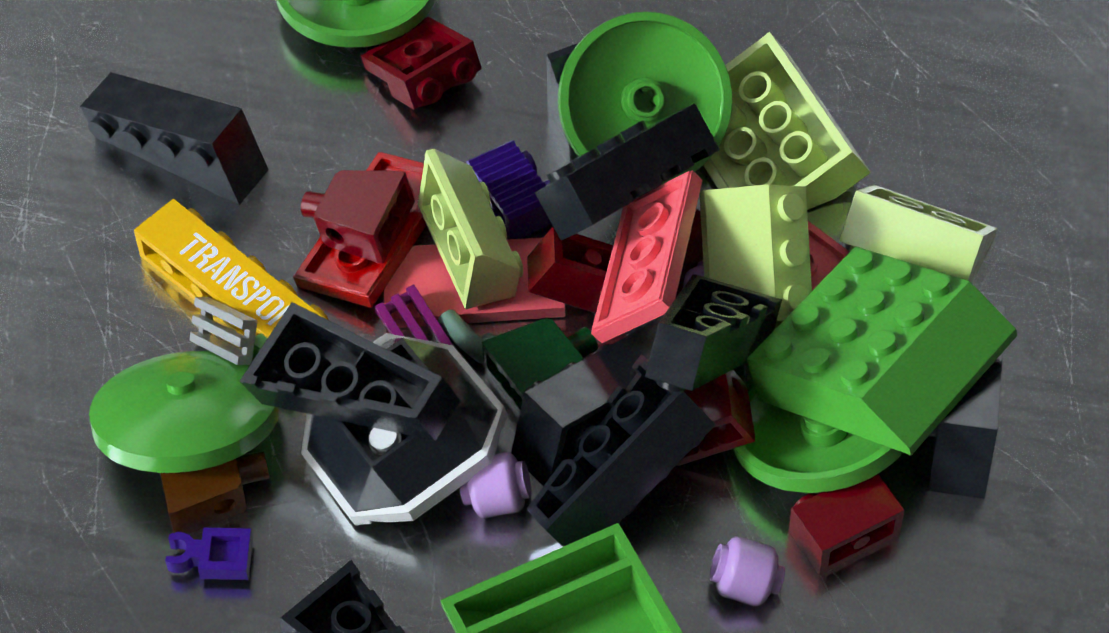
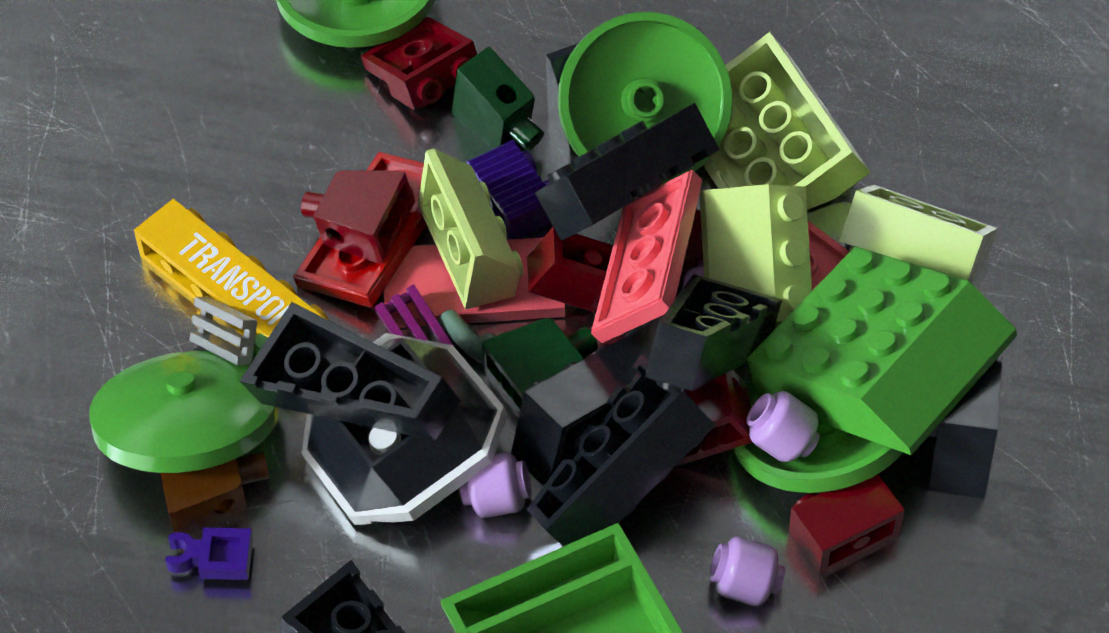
(178, 133): black wedge -> none
(495, 102): none -> dark green torso
(783, 426): none -> lavender head

